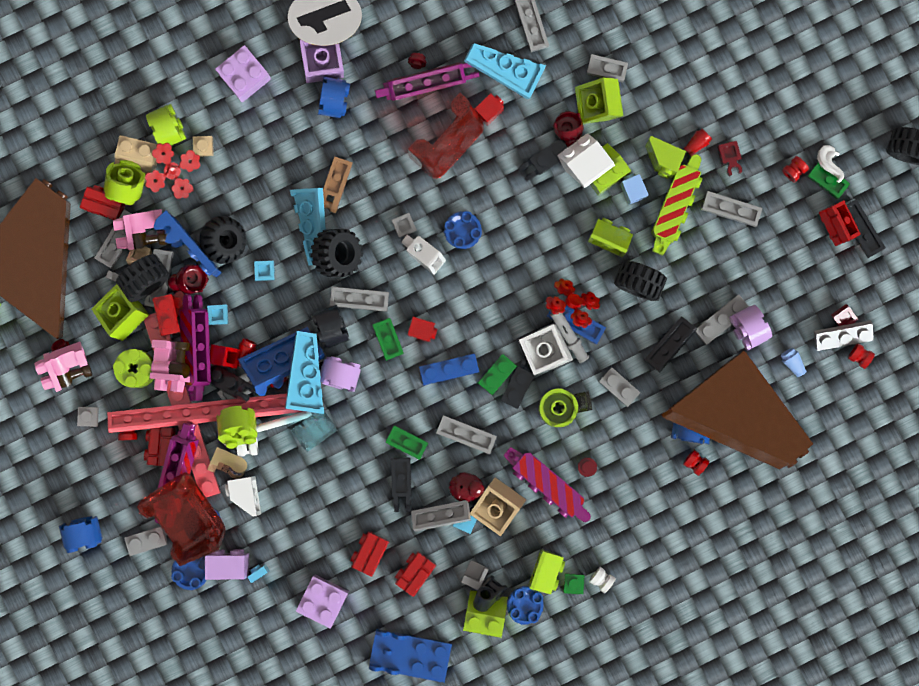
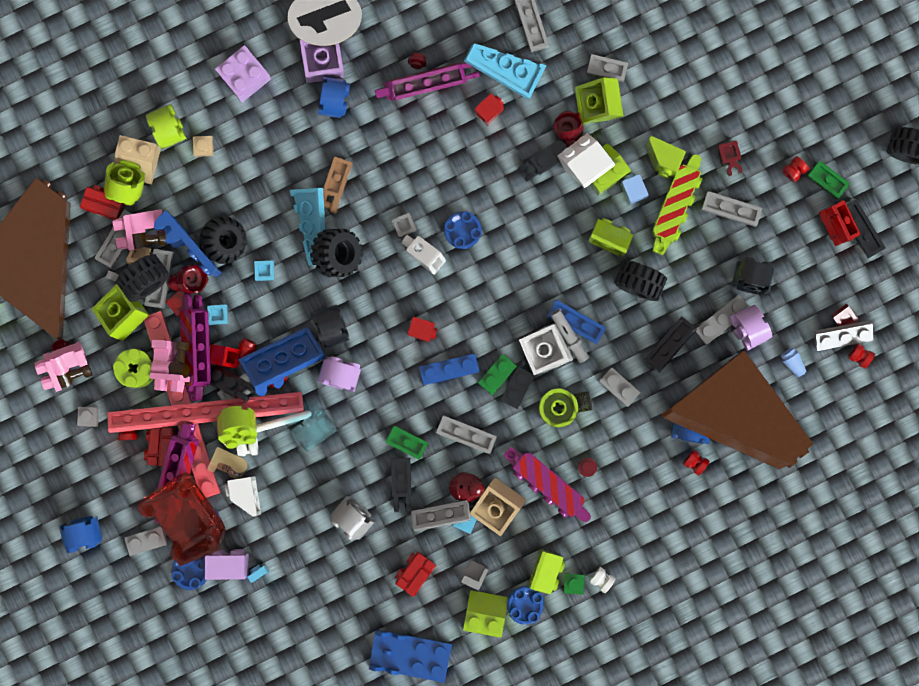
(166, 315): red brick -> none
(172, 170): plant -> none
(304, 383): medium azure wing -> none
(322, 601): lavender brick -> none
(352, 518): none -> light grey brick
(359, 299): light grey plate -> none
(370, 553): red brick -> none
(388, 339): green plate -> none
(452, 144): clear red windscreen -> none
(488, 594): black piece -> none
(573, 301): red plant -> none
(697, 142): red cone -> none
(753, 276): none -> black brick
(825, 157): white piece -> none

